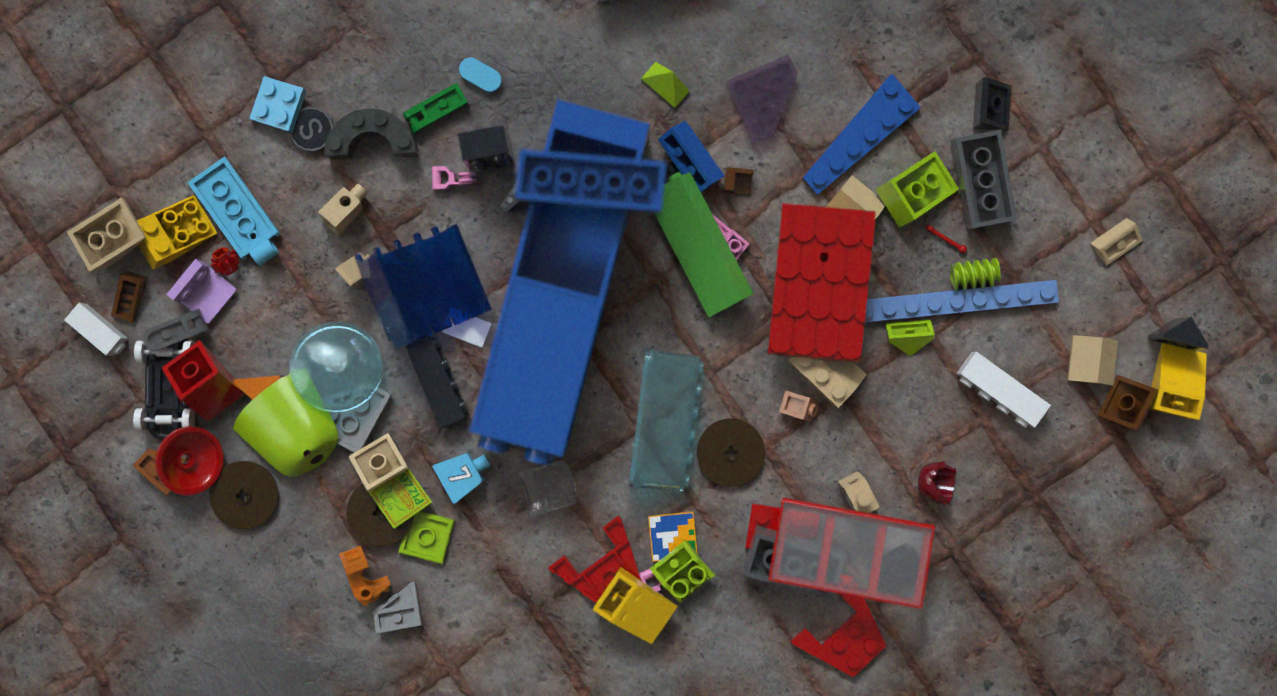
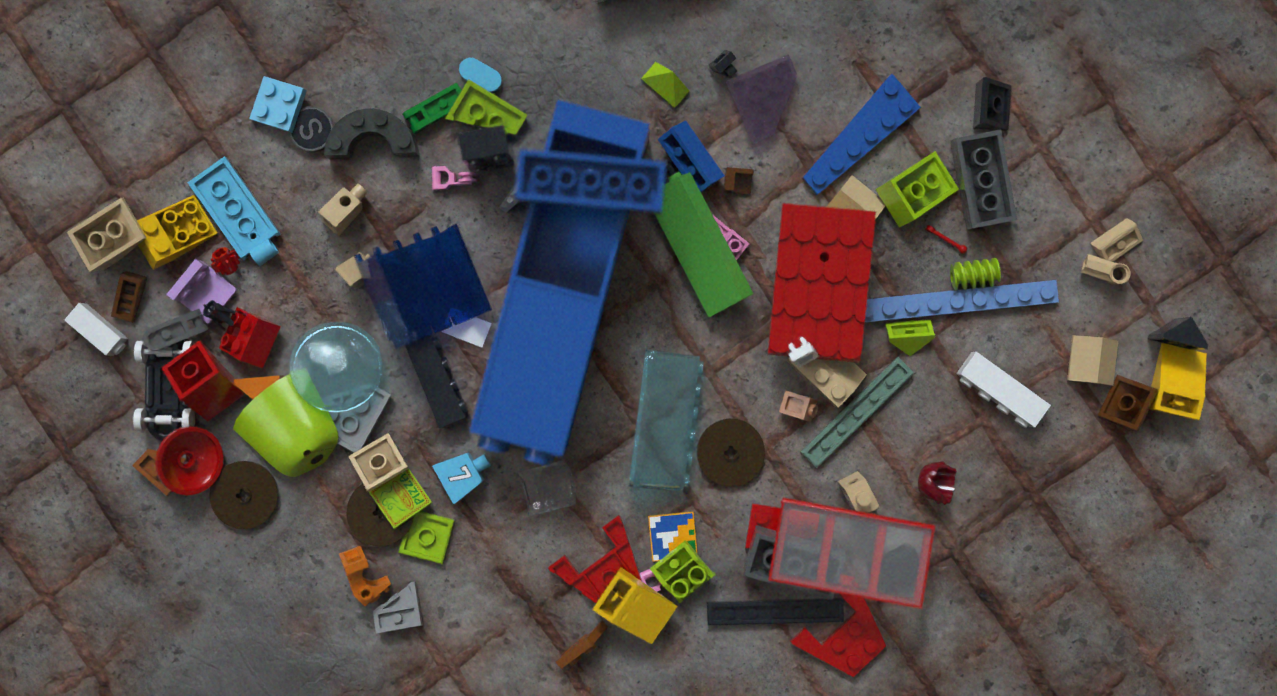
(213, 311): none -> black piece
(249, 338): none -> red slope
(484, 109): none -> lime wing
(584, 644): none -> dark orange wing
(723, 63): none -> black tile
(775, 611): none -> black tile
(803, 354): none -> white tile
(857, 412): none -> sand green tile
(1104, 269): none -> tan piece

